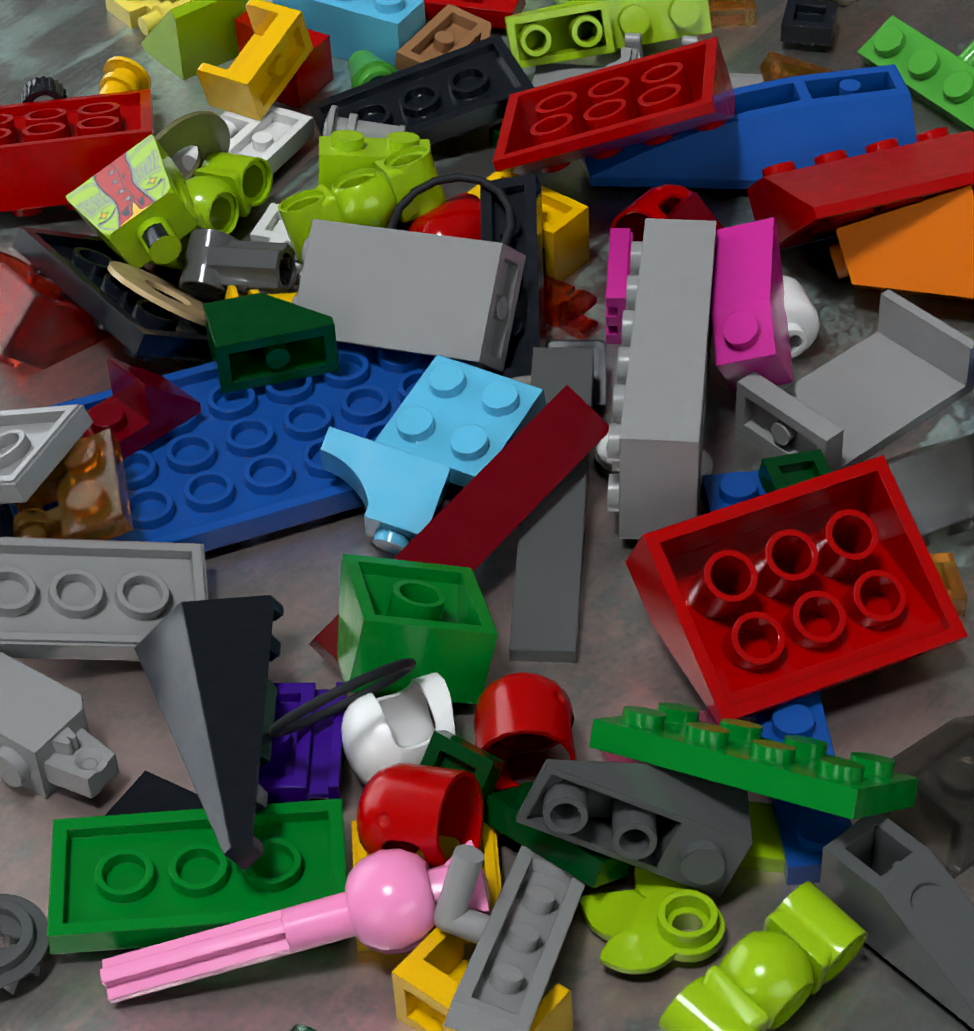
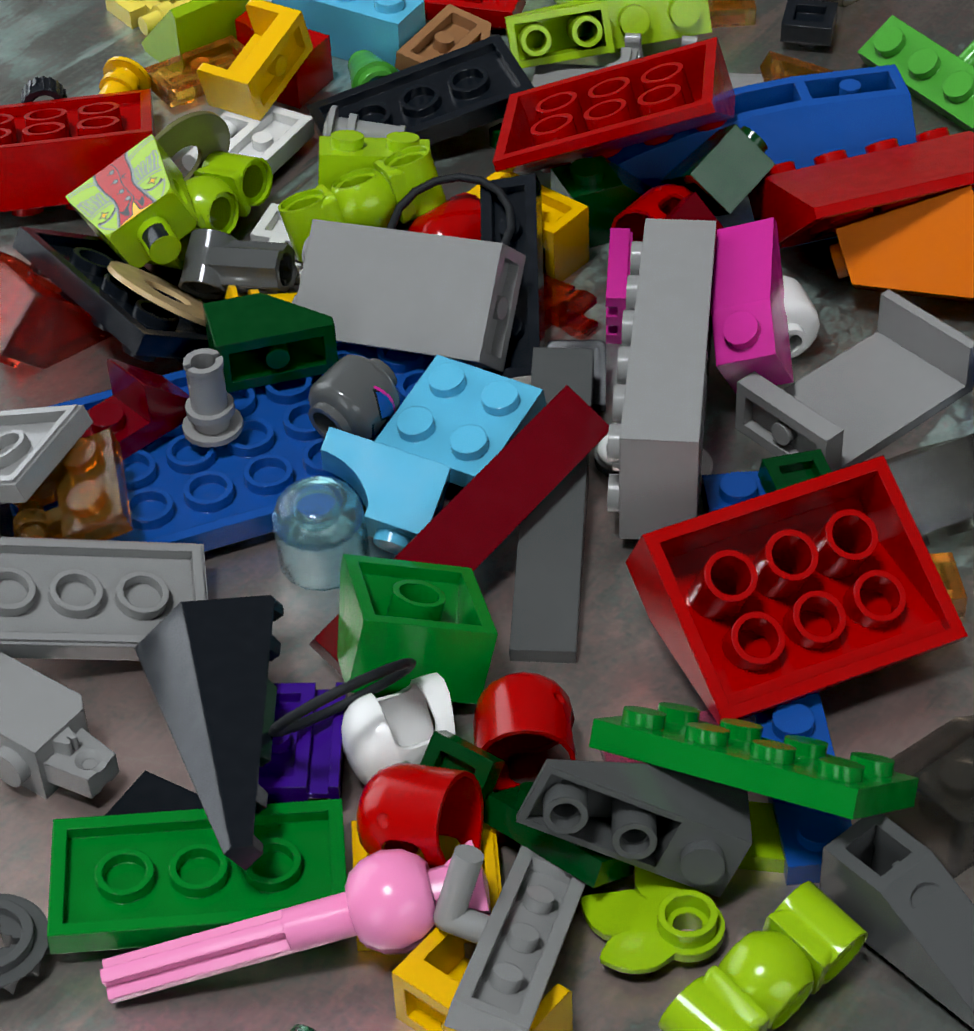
(176, 78): none -> clear orange plate
(210, 409): none -> light grey pin
(314, 527): none -> clear light blue helmet
(354, 397): none -> dark grey head
(601, 187): none -> dark green slope
(724, 168): none -> dark green slope

